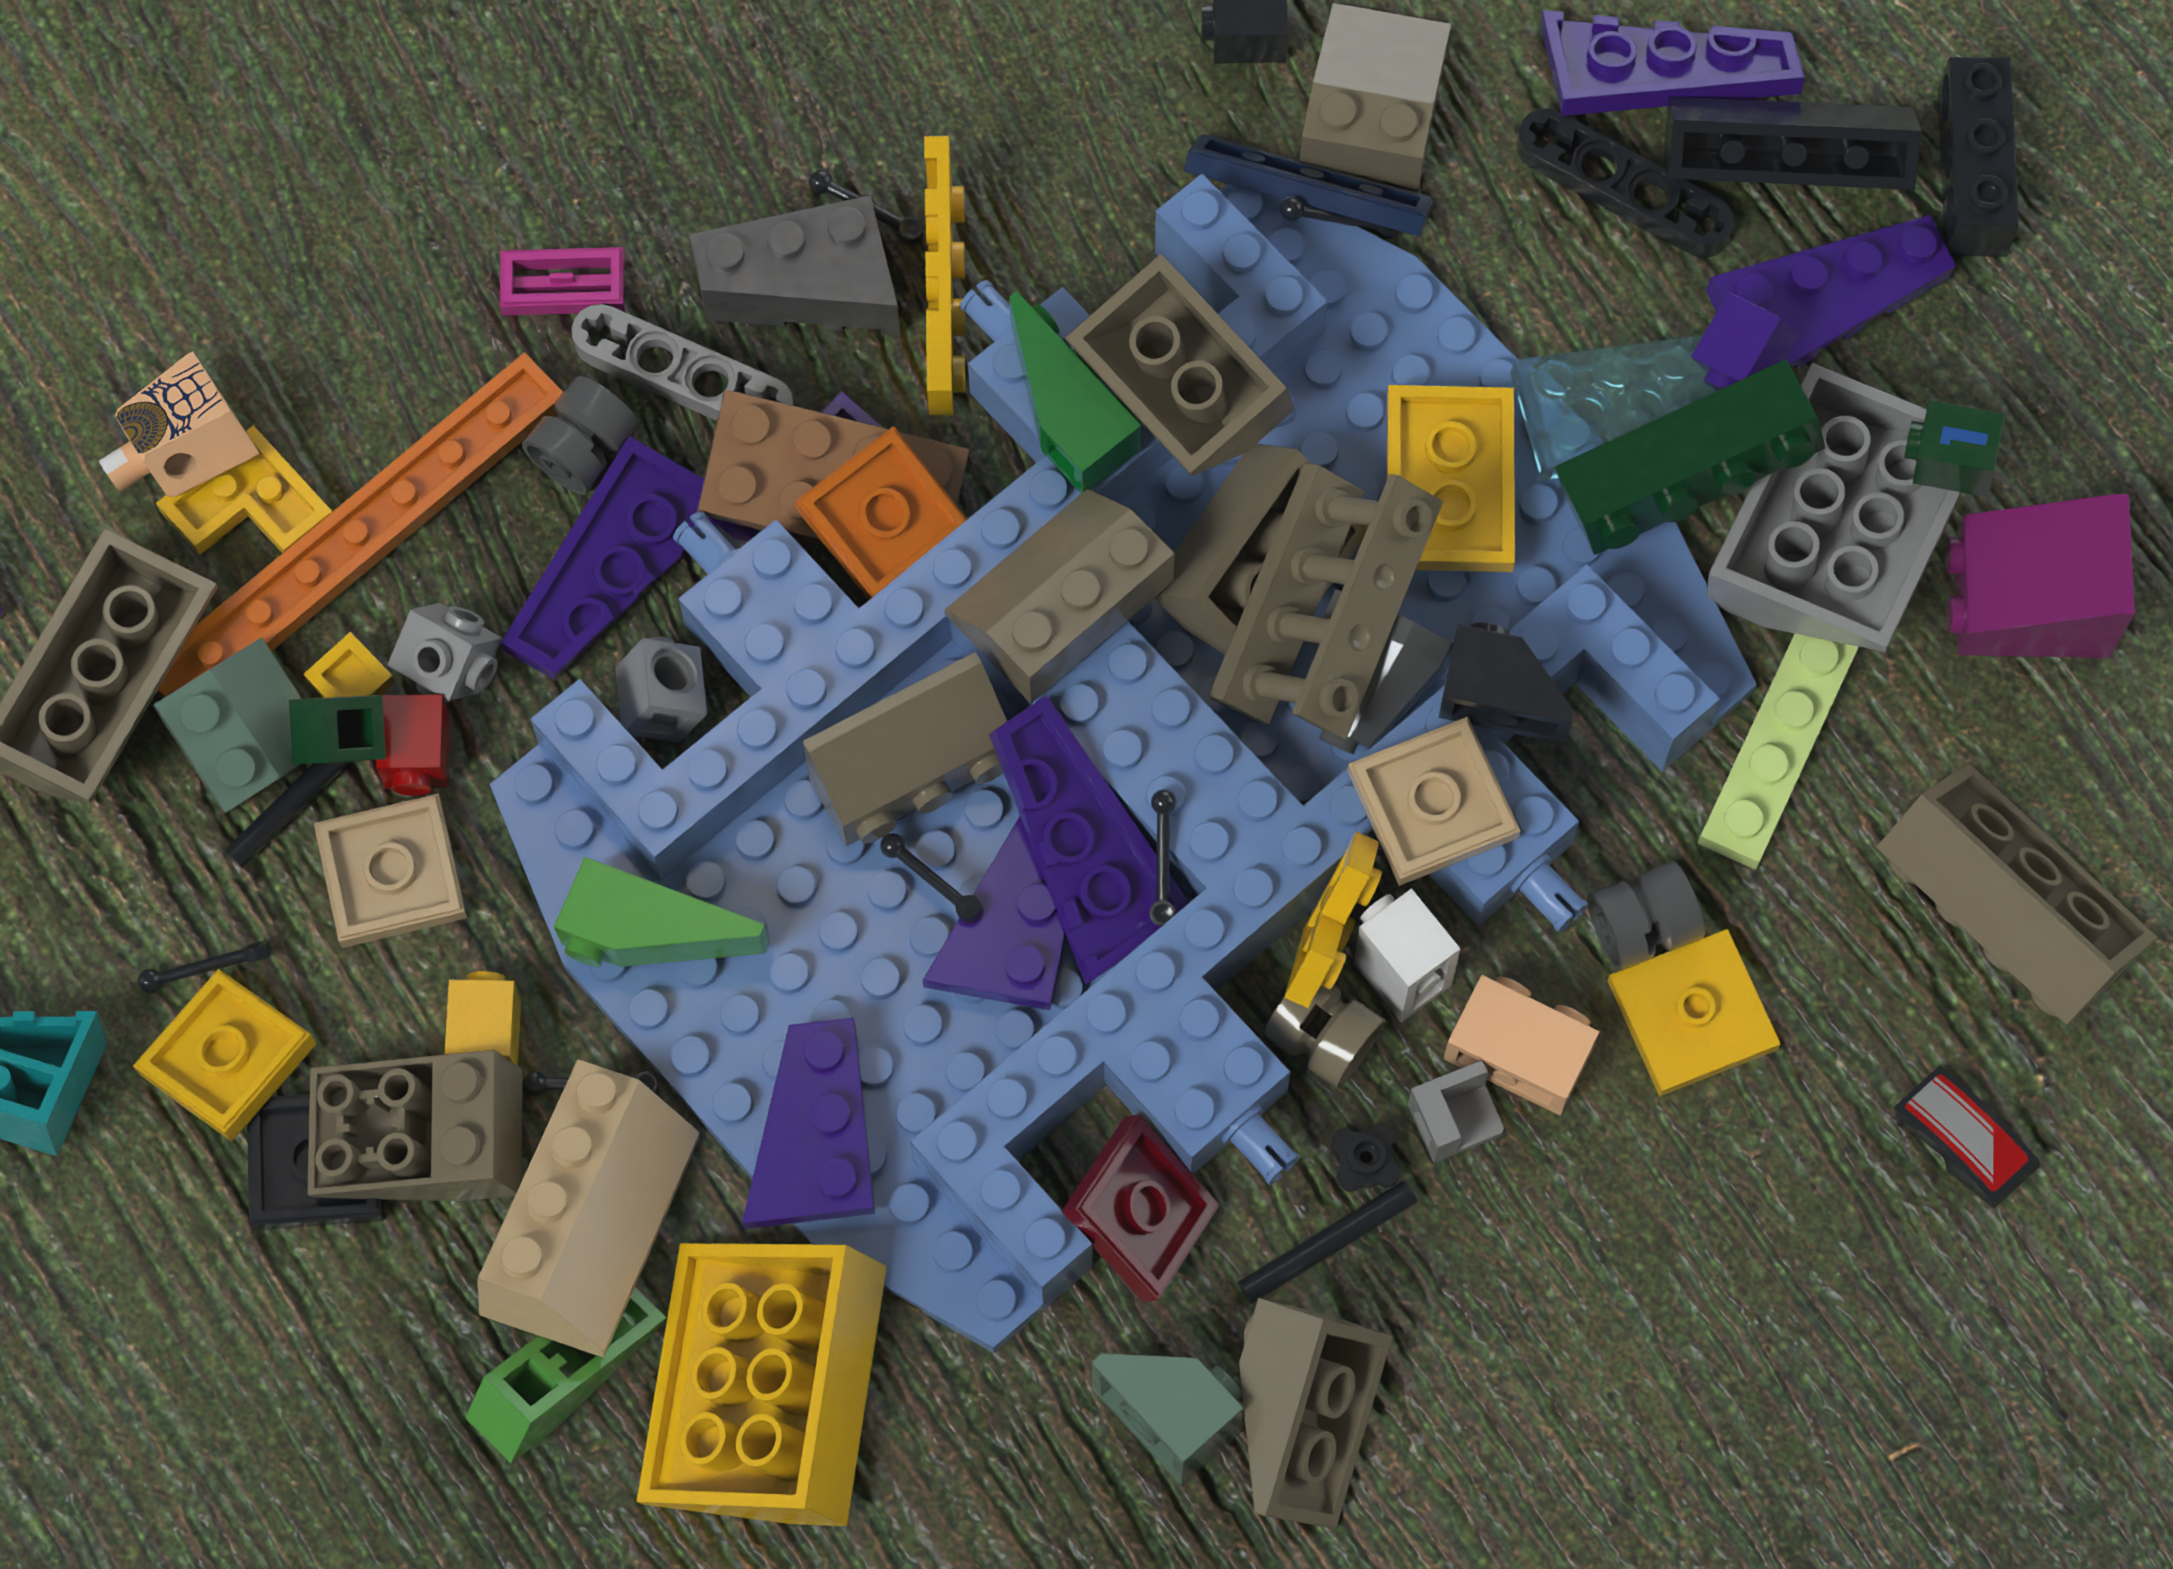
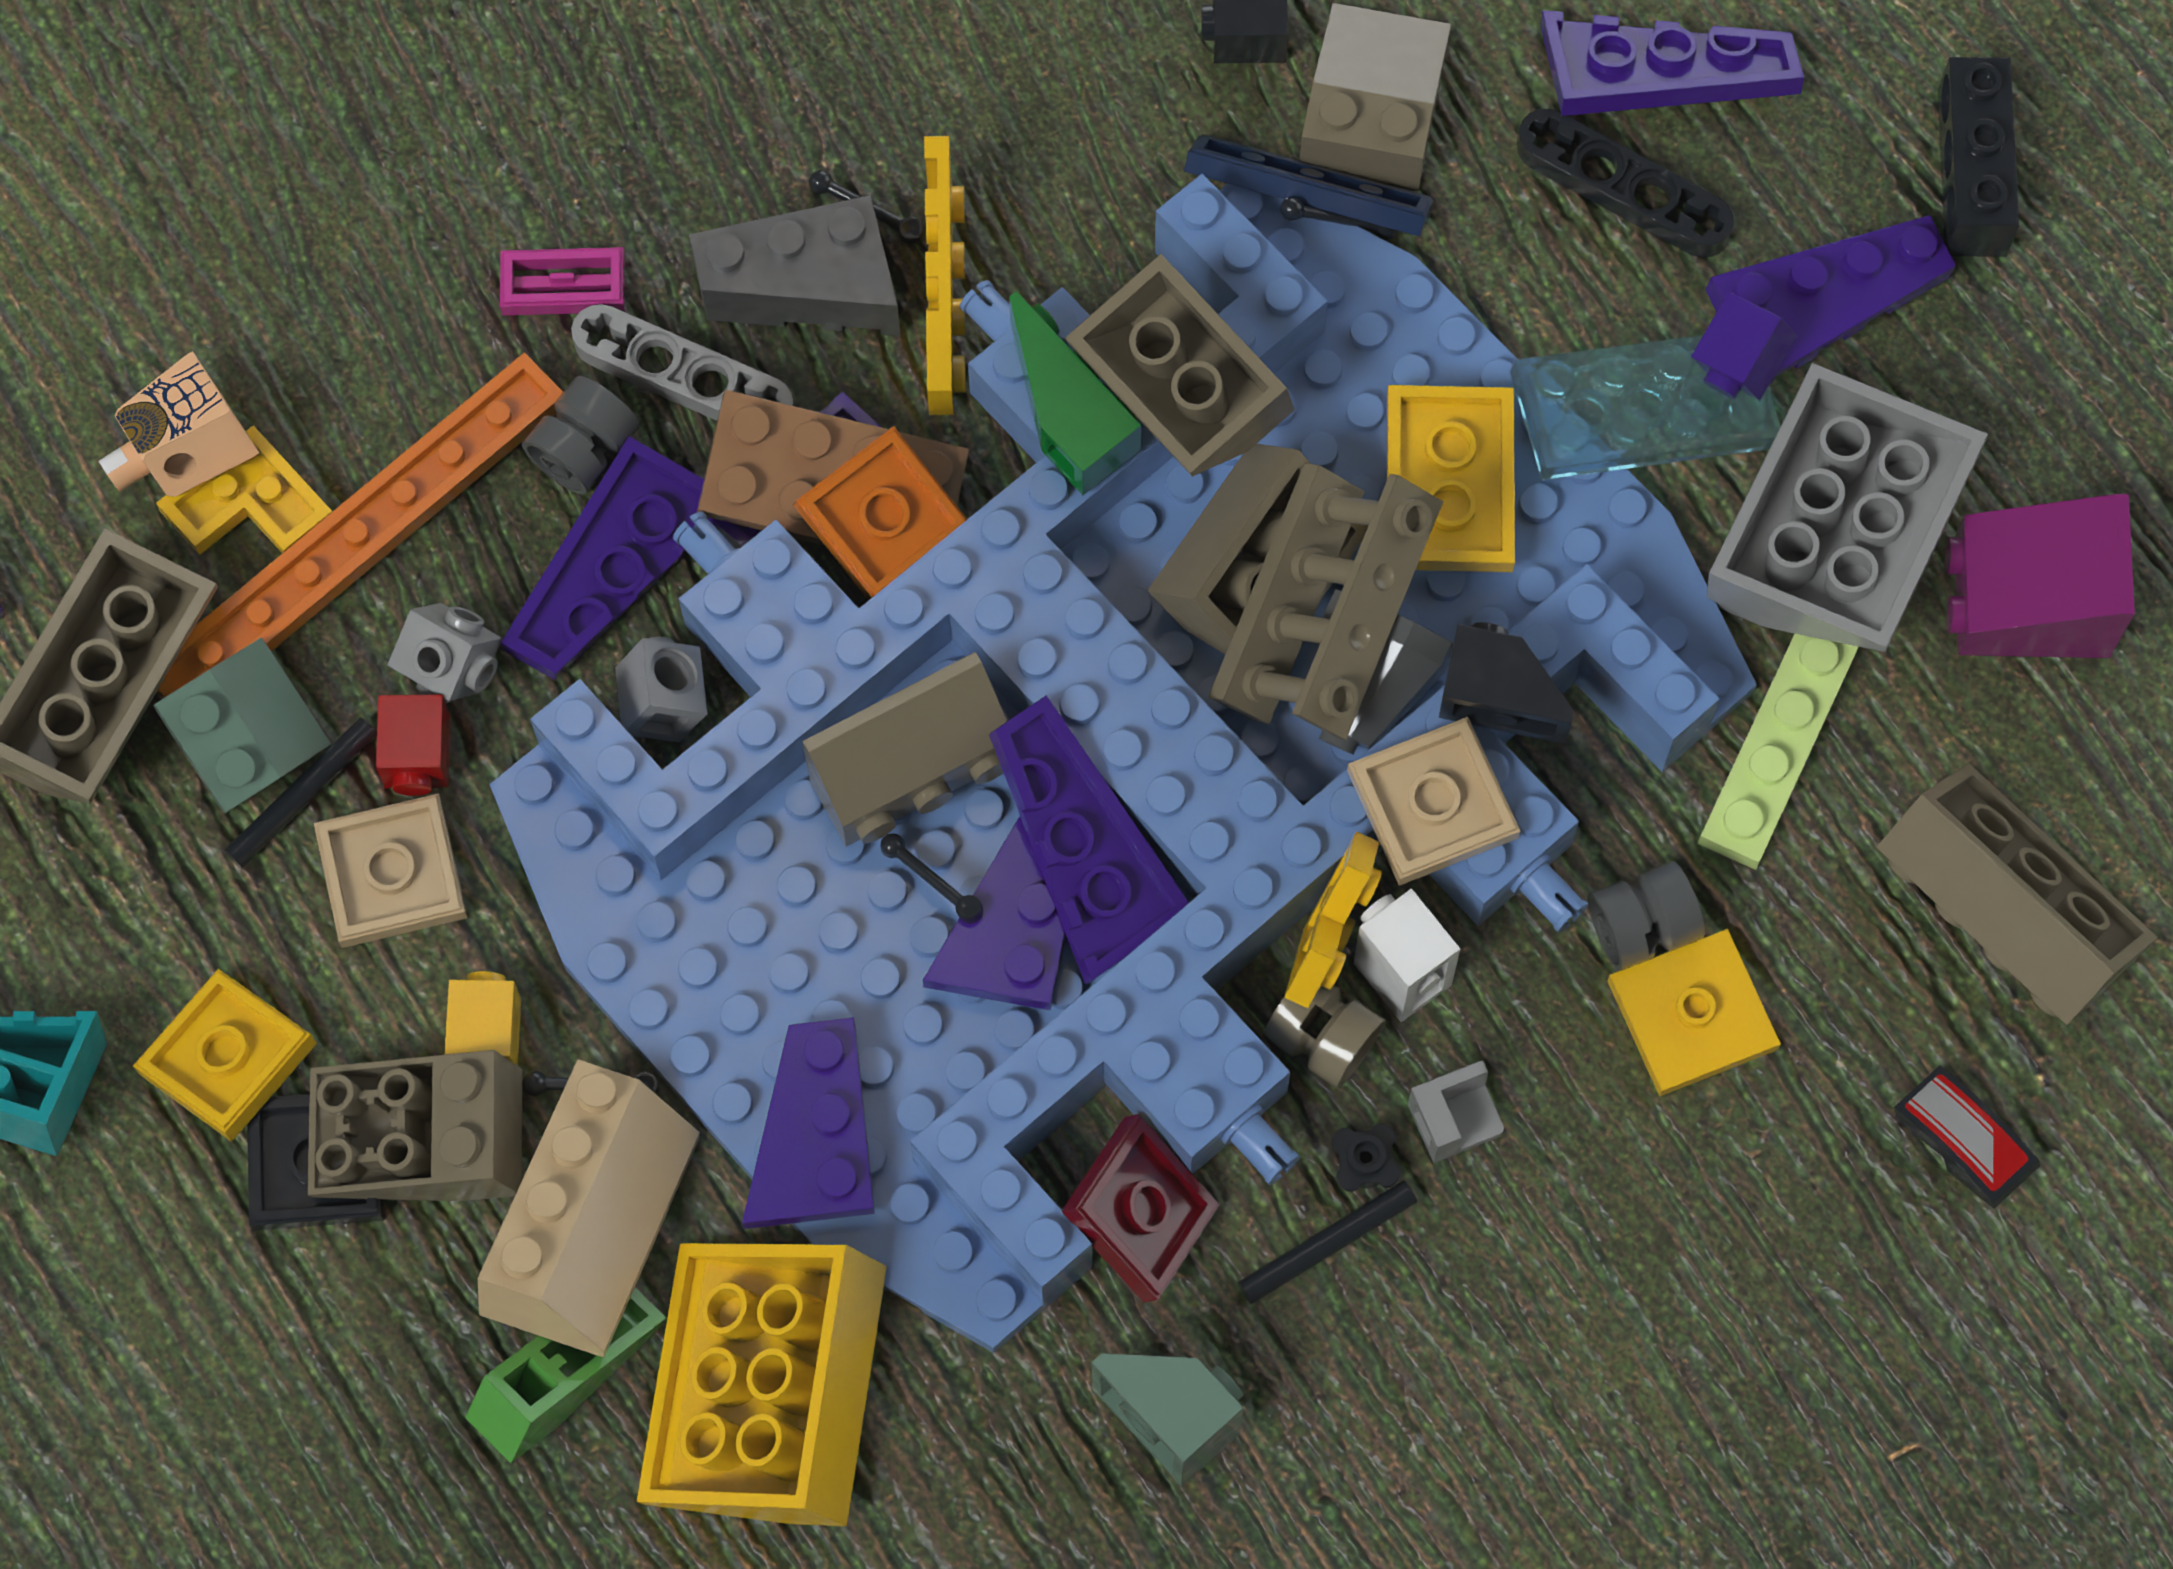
(152, 980): black hinge -> none
(337, 729): dark green brick -> none
(349, 671): yellow plate -> none
(644, 923): bright green slope -> none
(1064, 592): dark tan slope -> none
(1163, 804): black hinge -> none
(1306, 1407): dark tan slope -> none
(1522, 1042): light nougat brick -> none
(1691, 457): dark green brick -> none
(1791, 143): black brick -> none
(1955, 447): dark green brick -> none

